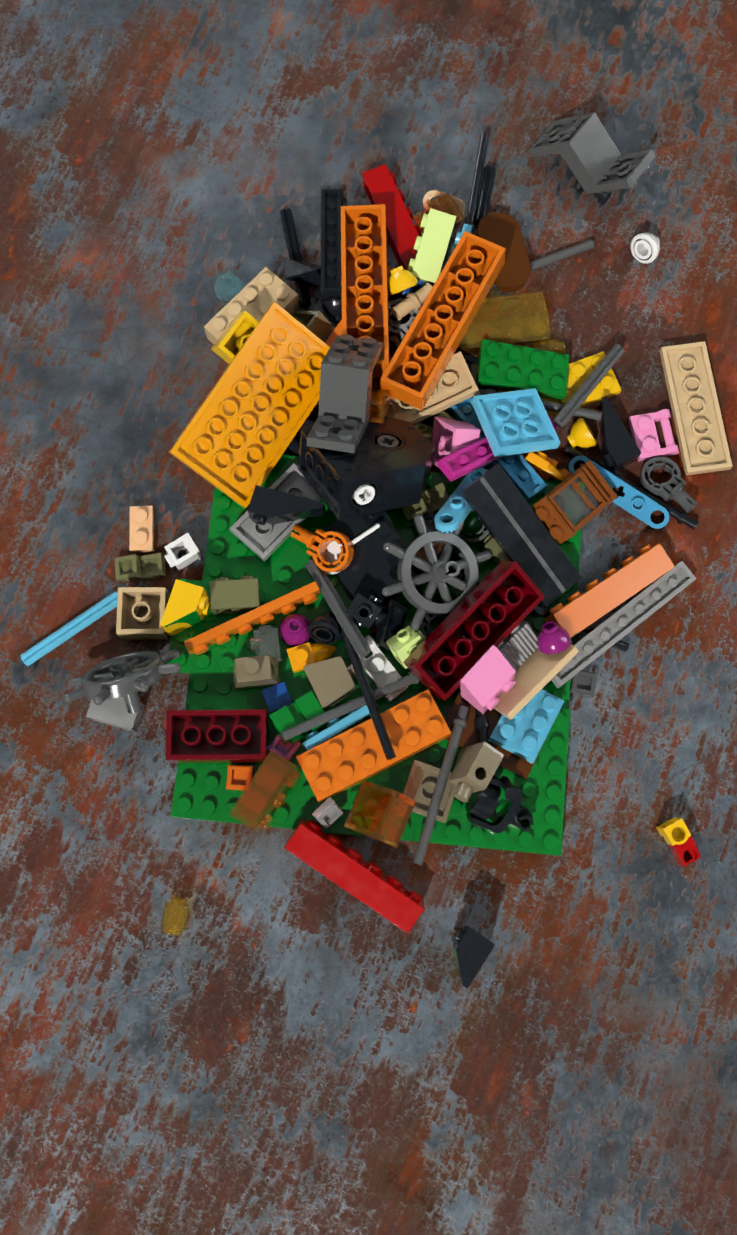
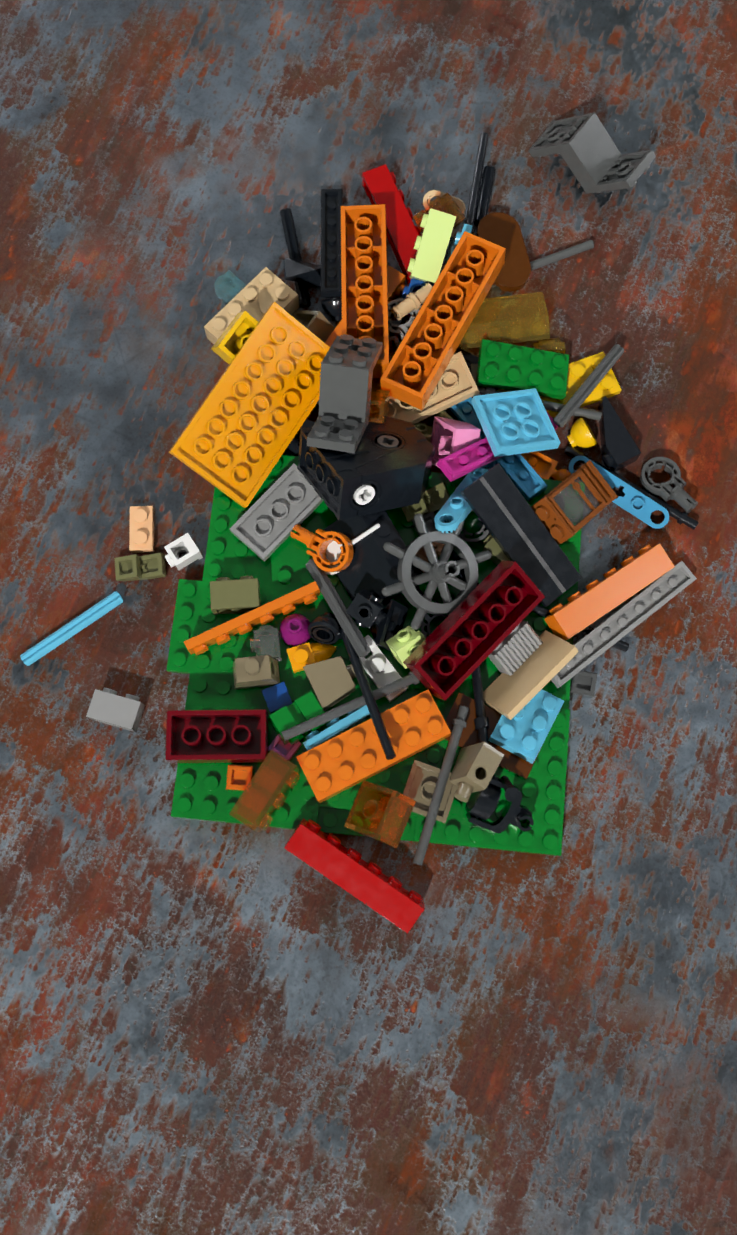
(123, 677): dark grey piece -> none
(141, 613): tan brick -> none
(175, 916): clear yellow brick -> none
(185, 607): yellow slope -> none
(280, 507): black slope -> none
(327, 813): light grey tile -> none
(400, 280): yellow brick -> none
(470, 953): black slope -> none
(488, 680): bright pink slope -> none
(538, 459): light orange plate -> none
(553, 639): magenta brick -> none
(645, 247): white brick -> none
(646, 436): bright pink plate -> none
(679, 841): leg -> none
(695, 408): tan plate -> none

